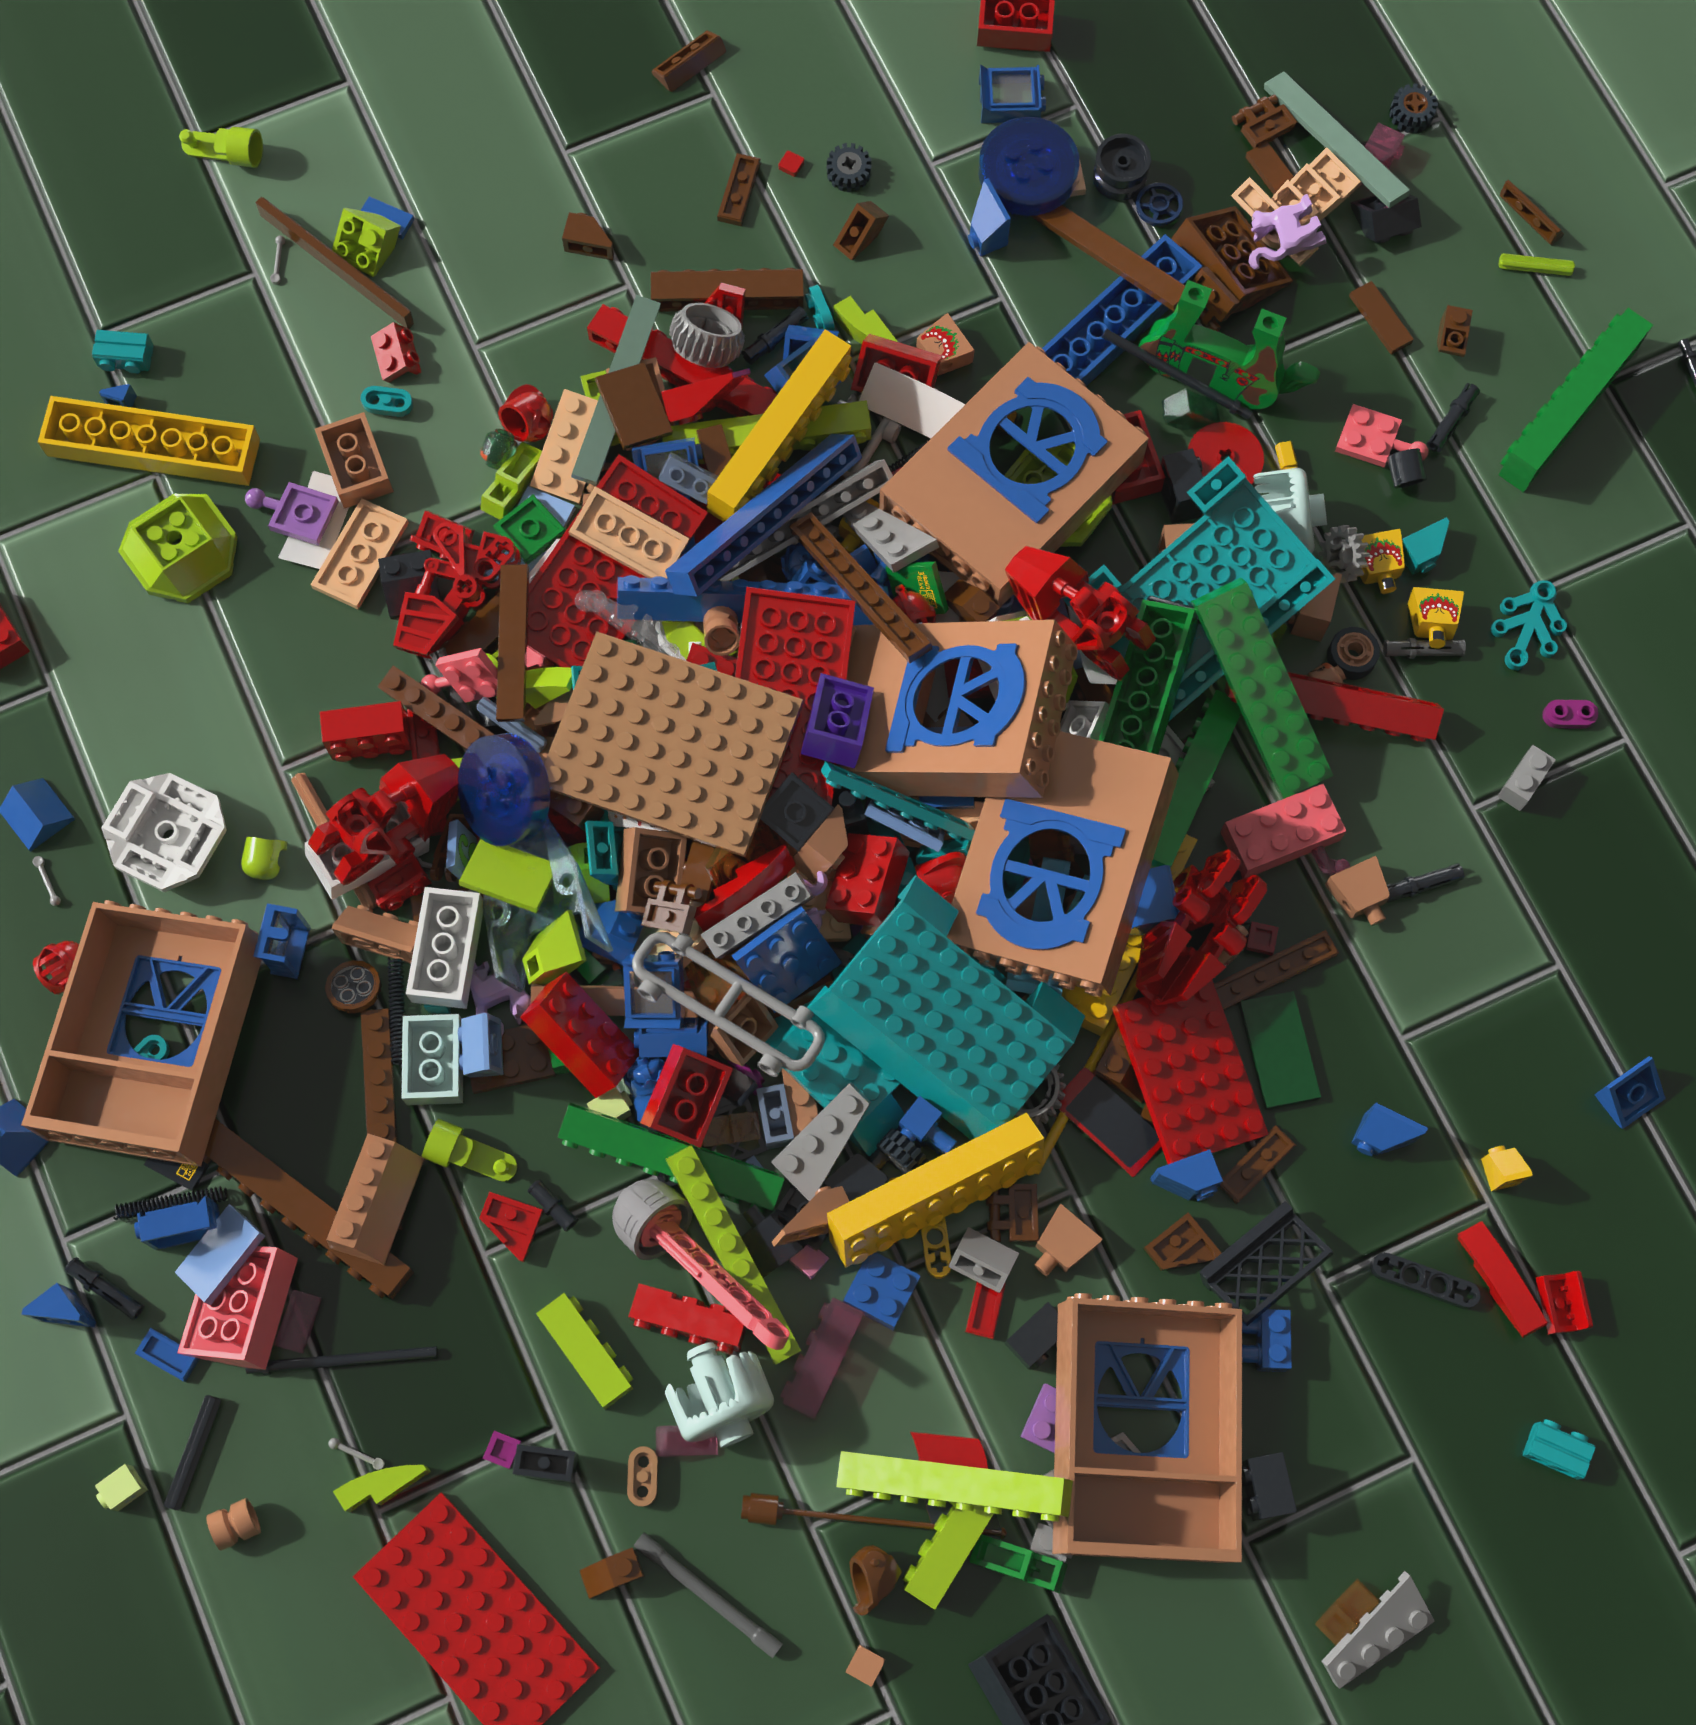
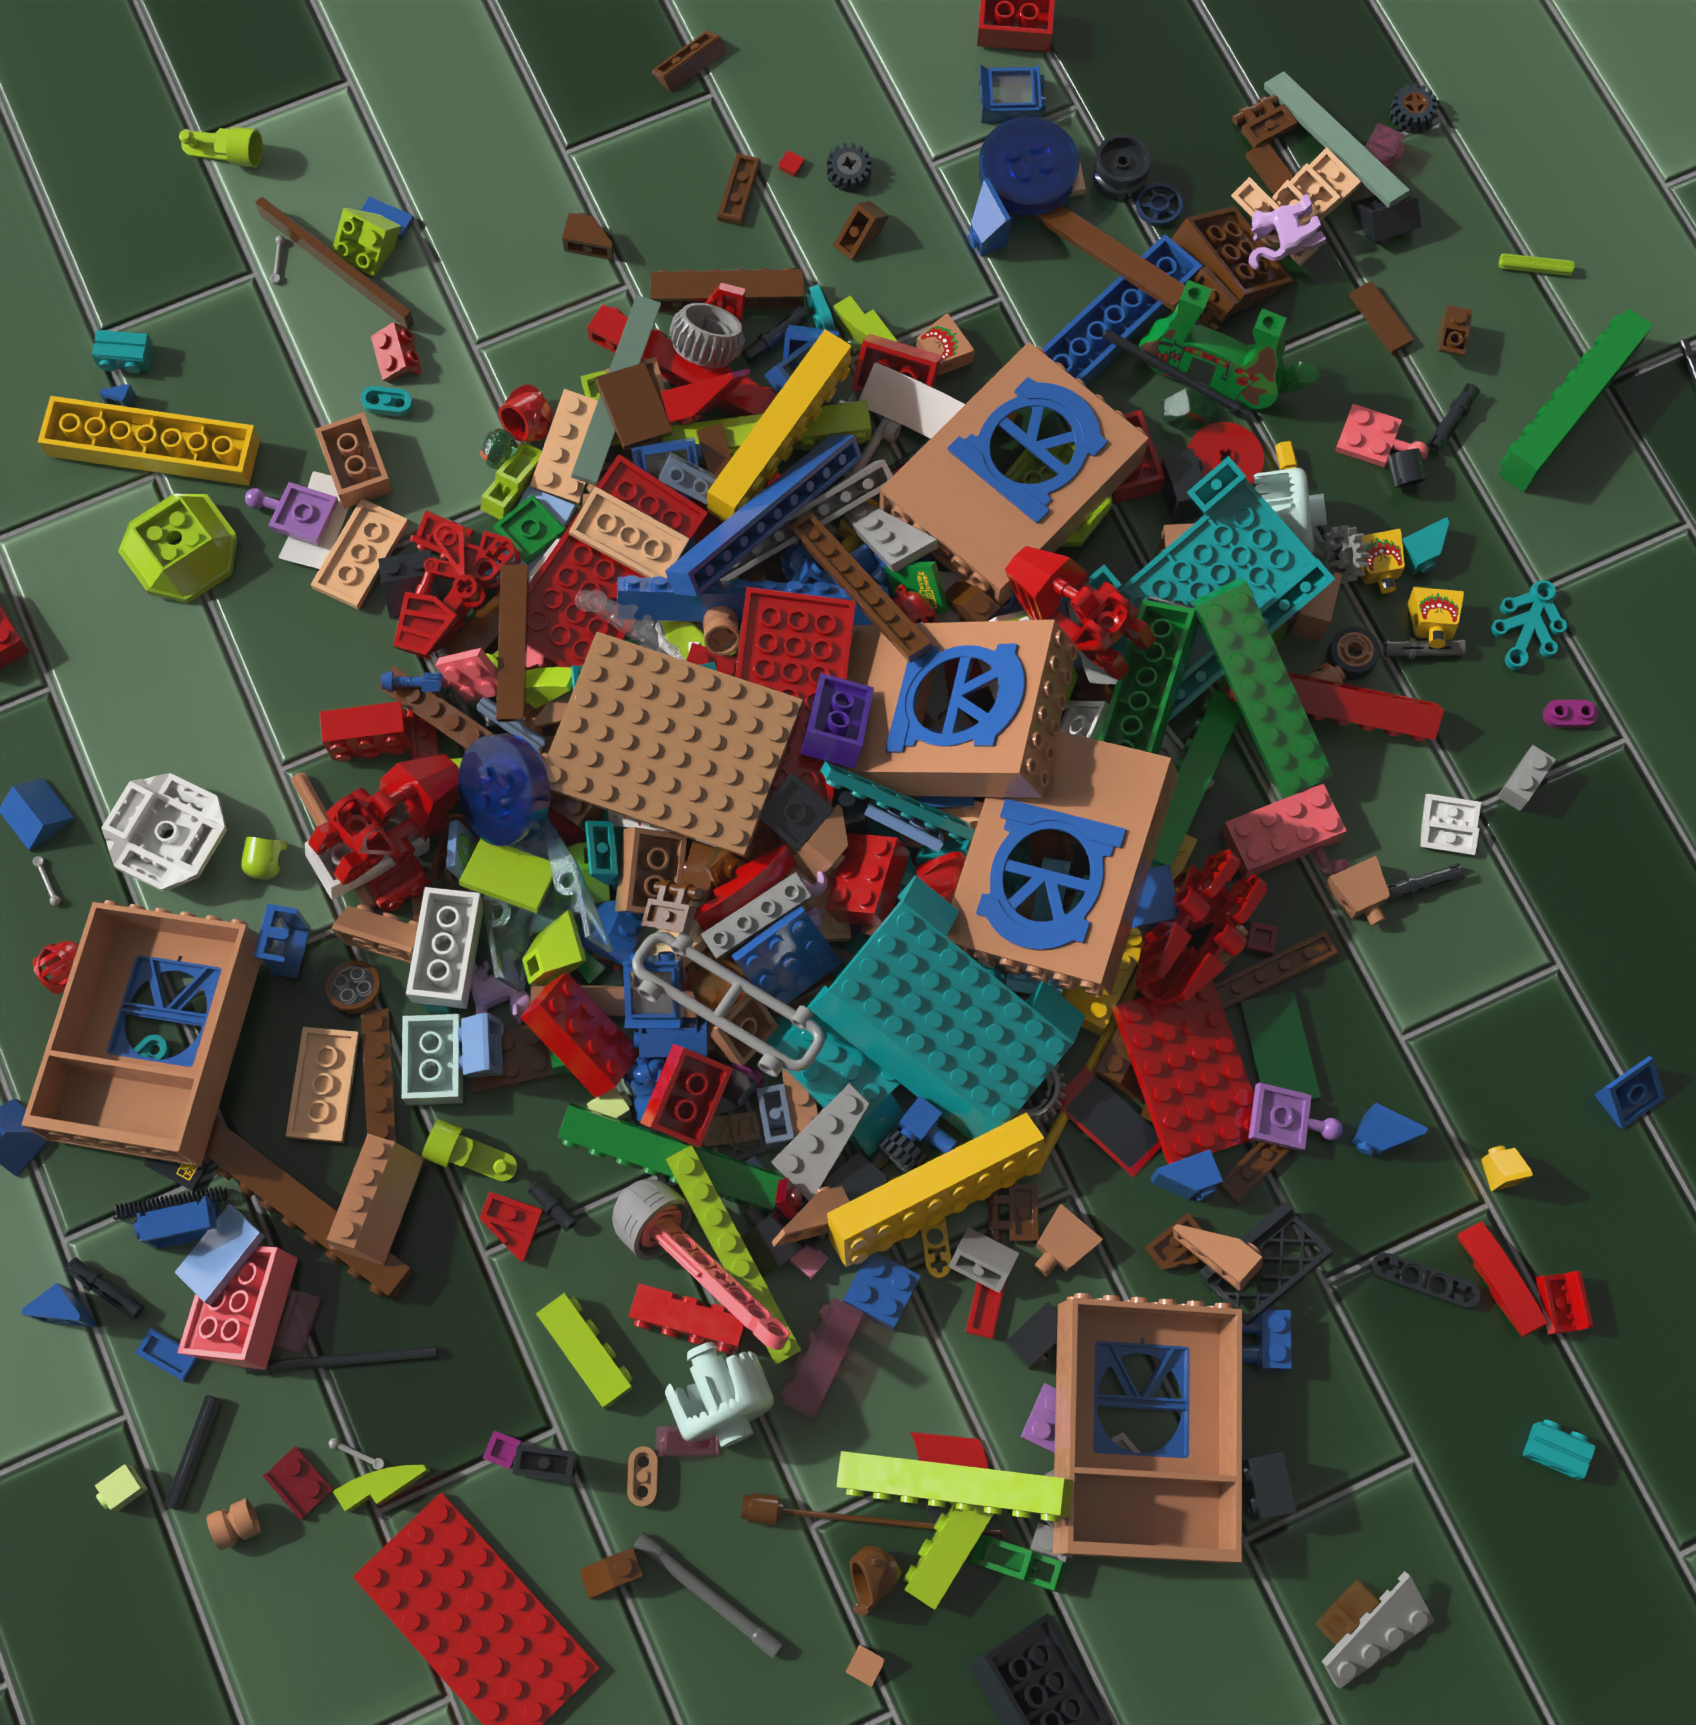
(298, 1483): none -> dark red plate
(322, 1085): none -> light nougat plate
(399, 1002): black piece -> none
(429, 682): none -> blue hinge
(788, 1198): none -> dark red plate
(1224, 1254): none -> nougat slope
(1283, 1118): none -> medium lavender plate
(1450, 824): none -> white slope
(1530, 213): reddish brown slope -> none

